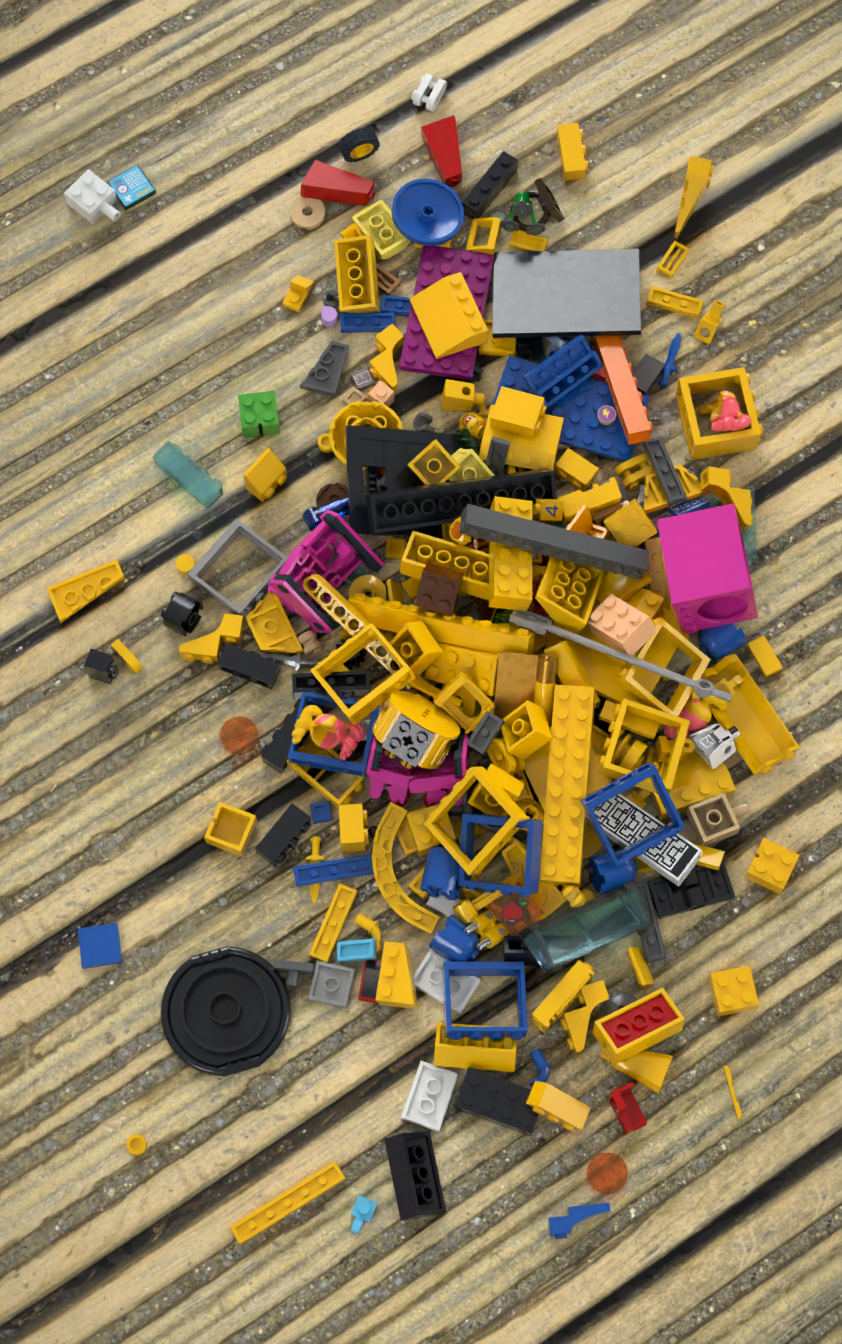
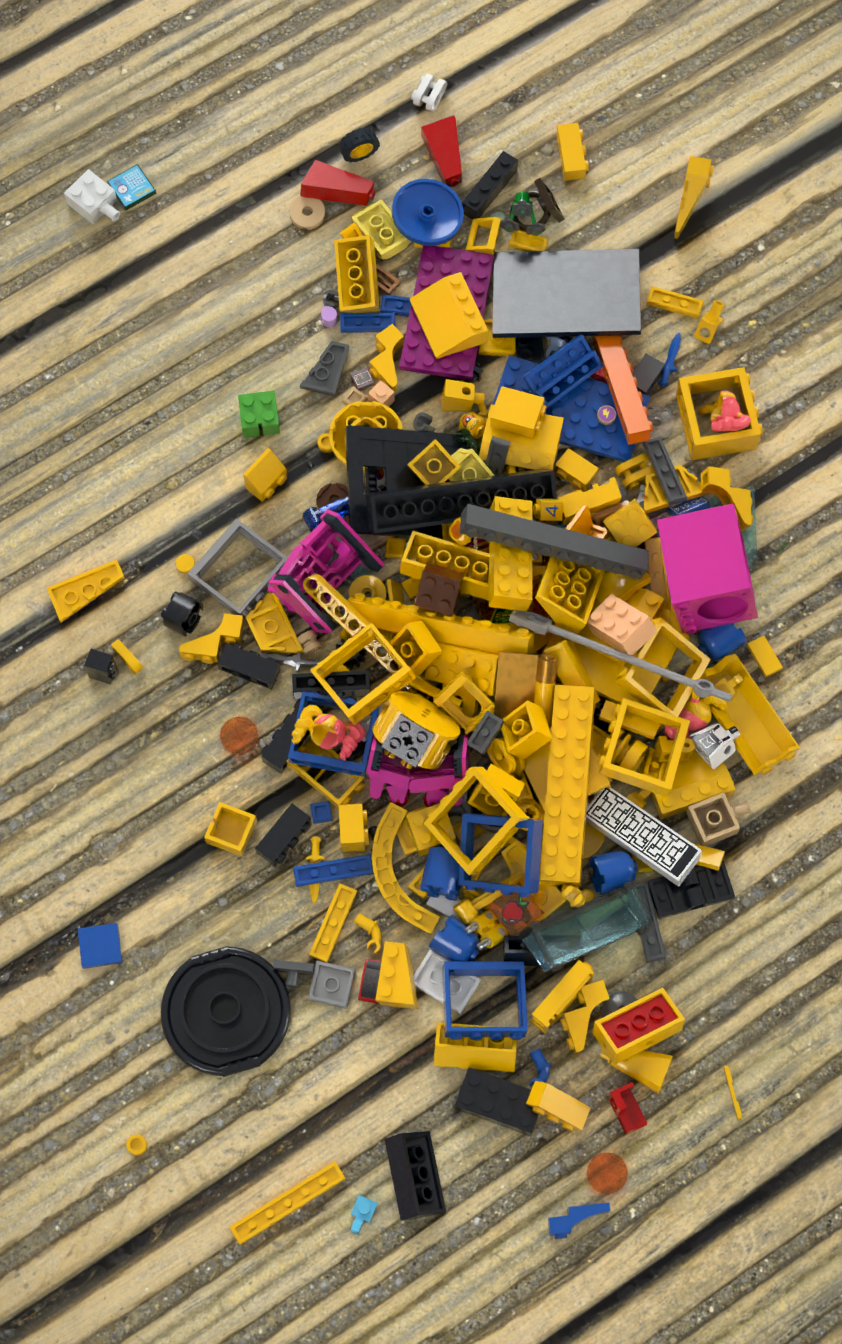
(188, 474): clear light blue brick -> none
(298, 293): yellow slope -> none
(356, 950): medium azure tile -> none
(429, 1096): white tile -> none
(639, 967): yellow slope -> none
(655, 838): blue window -> none
(665, 271): yellow tile -> none
(733, 991): yellow brick -> none
(772, 866): yellow piece -> none

